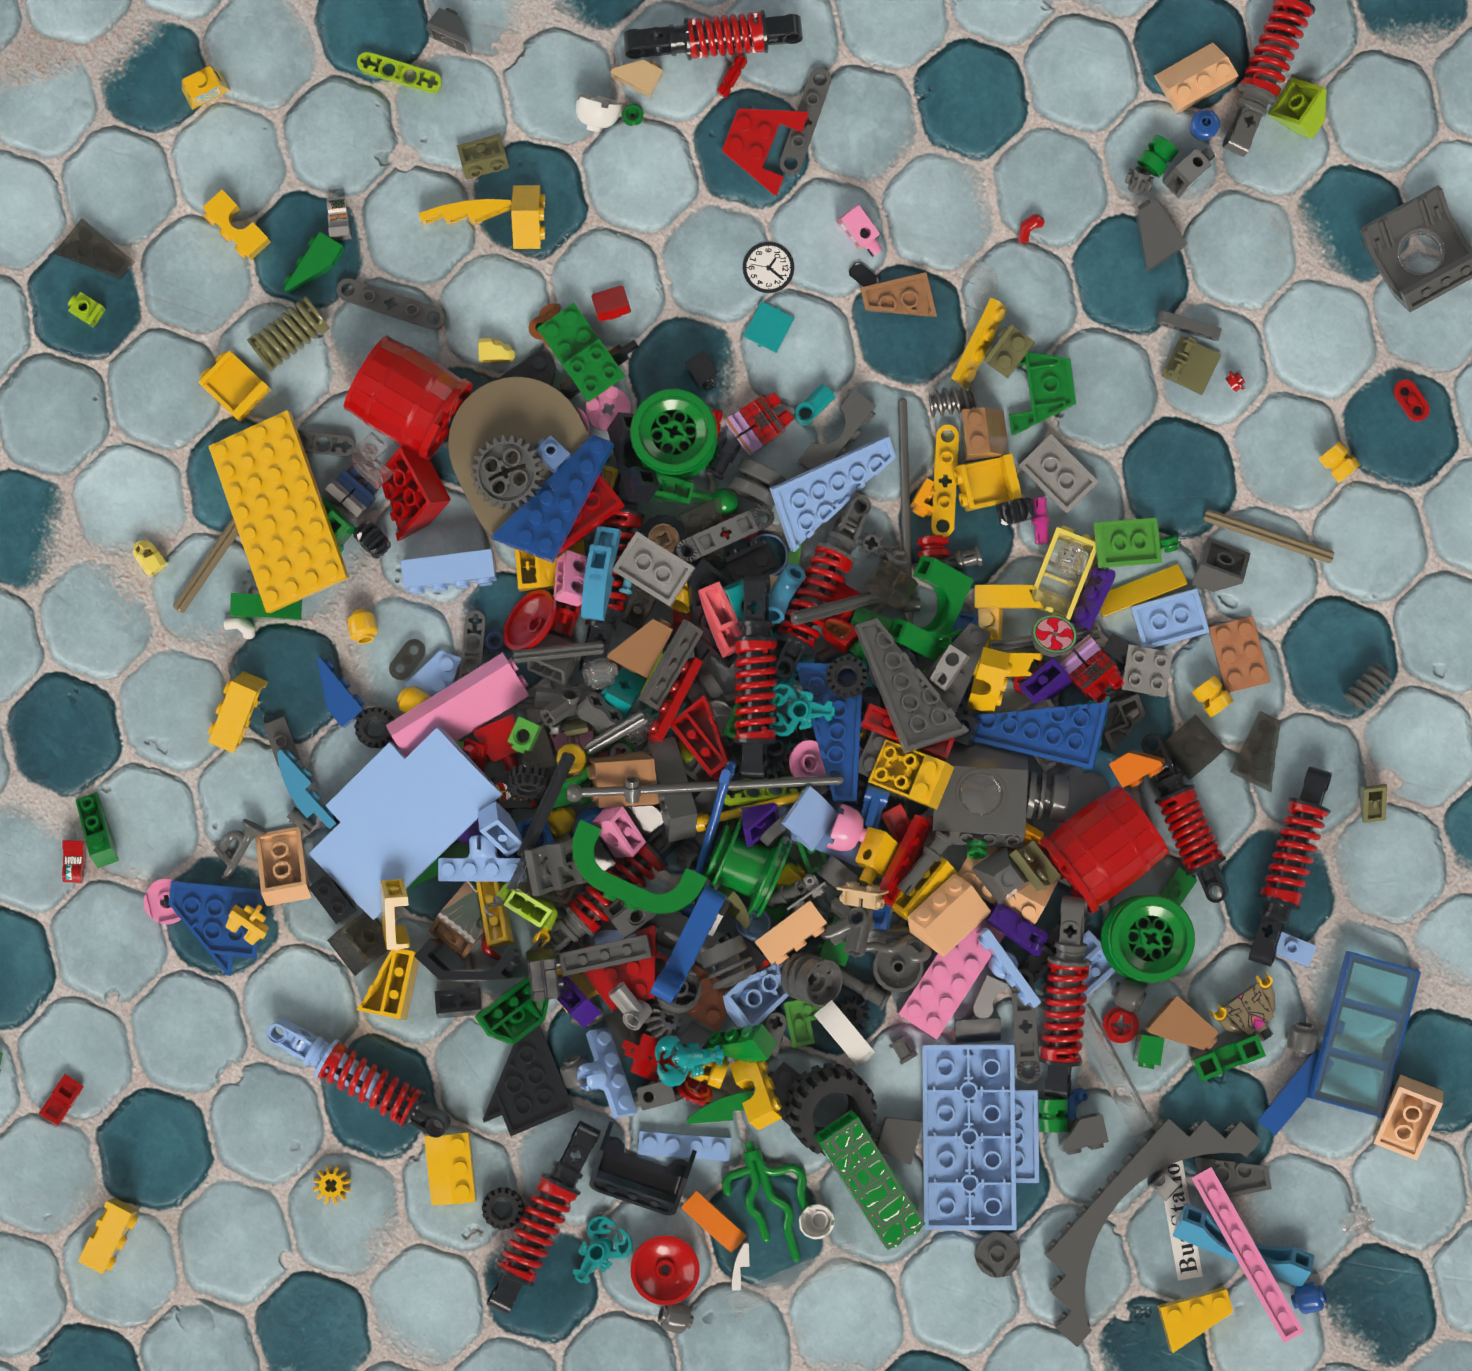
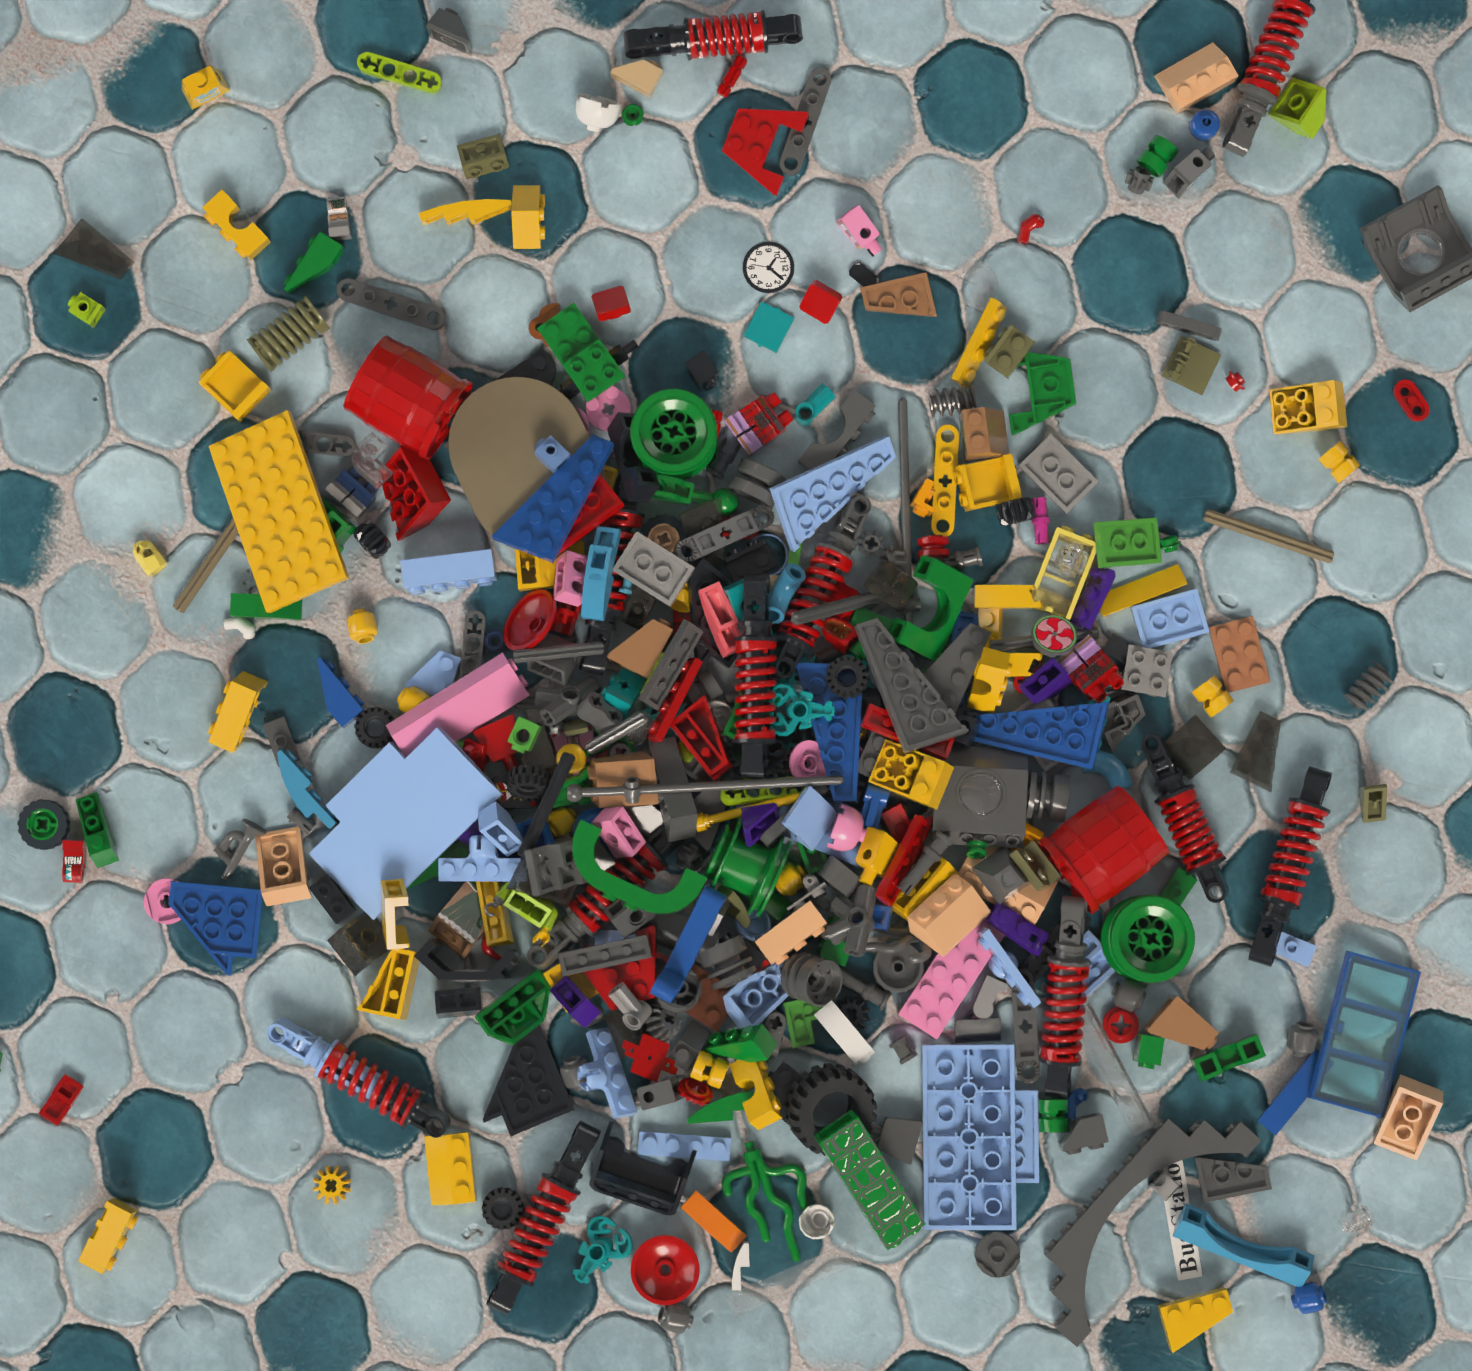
(43, 824): none -> black wheel
(250, 919): yellow hips -> none
(407, 659): clear smoke plate -> none
(494, 351): light yellow rock -> none
(501, 452): dark grey gear -> none
(543, 974): black brick -> none
(599, 673): clear head -> none
(685, 1058): teal animal -> none
(725, 777): blue hinge -> none
(786, 893): dark grey pin -> none
(820, 301): none -> red piece
(870, 894): tan hinge -> none
(948, 637): green hand -> none
(948, 667): light grey leg -> none
(1134, 765): orange slope -> none
(1157, 234): dark grey slope -> none
(1220, 566): dark grey slope -> none
(1247, 1255): bright pink plate -> none
(1249, 1010): dark tan torso -> none
(1308, 407): none -> yellow slope

